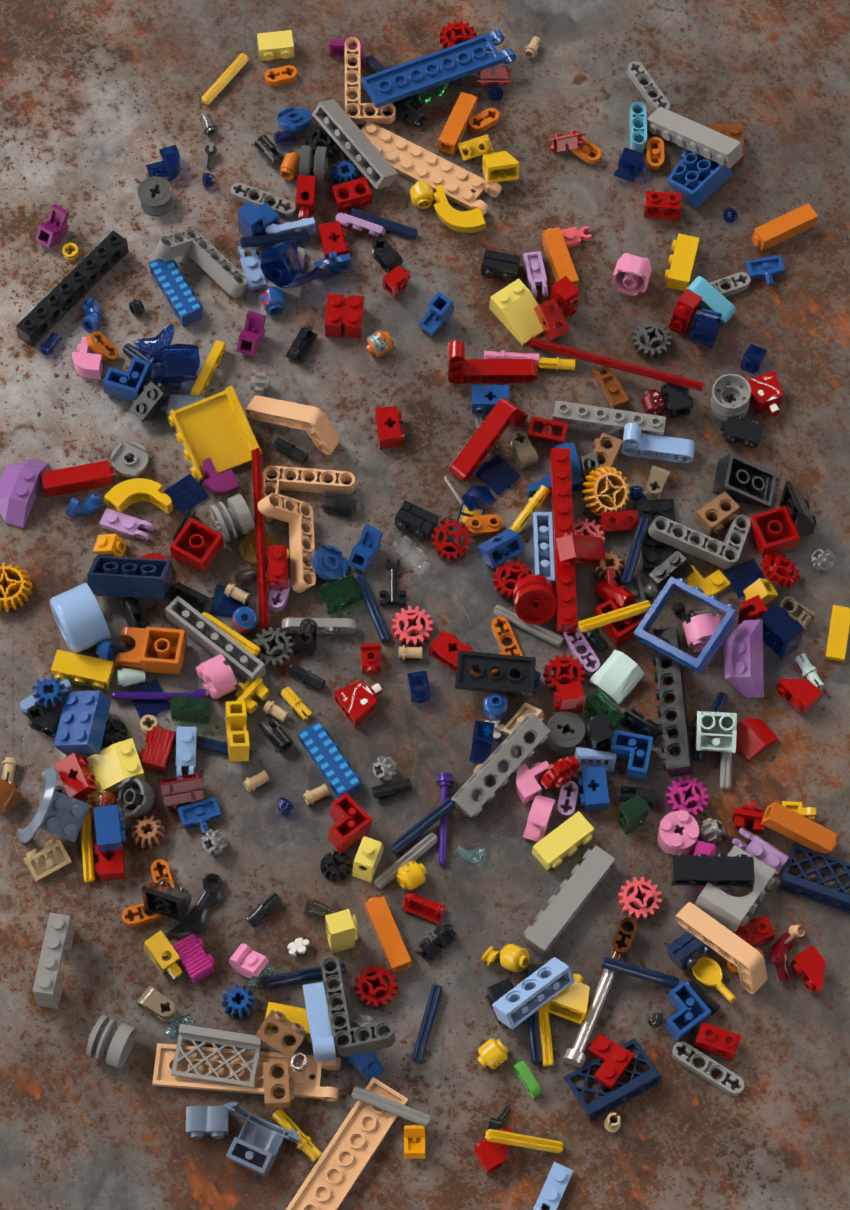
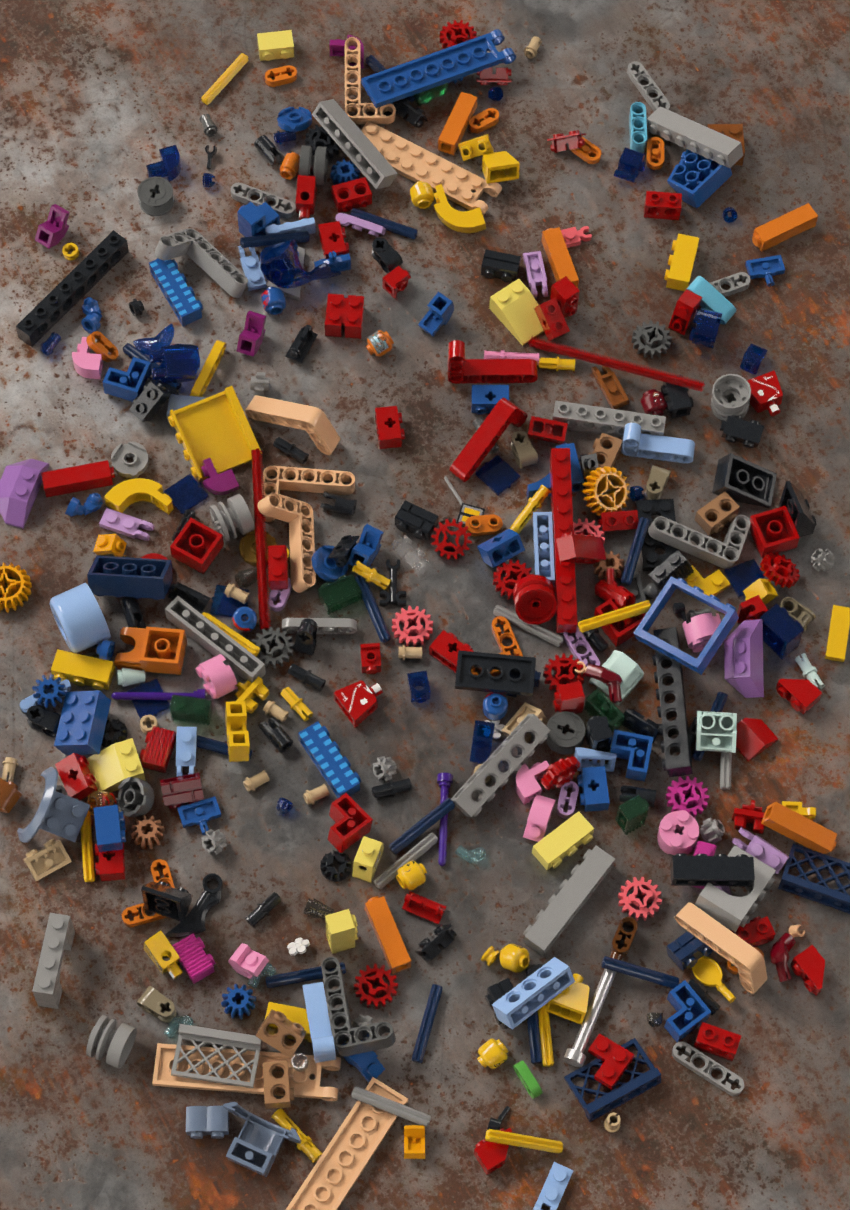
(343, 550): none -> black hinge
(371, 575): none -> yellow pin
(477, 496): clear blue bracket -> none
(606, 676): none -> dark red arm
(632, 274): bright pink brick -> none

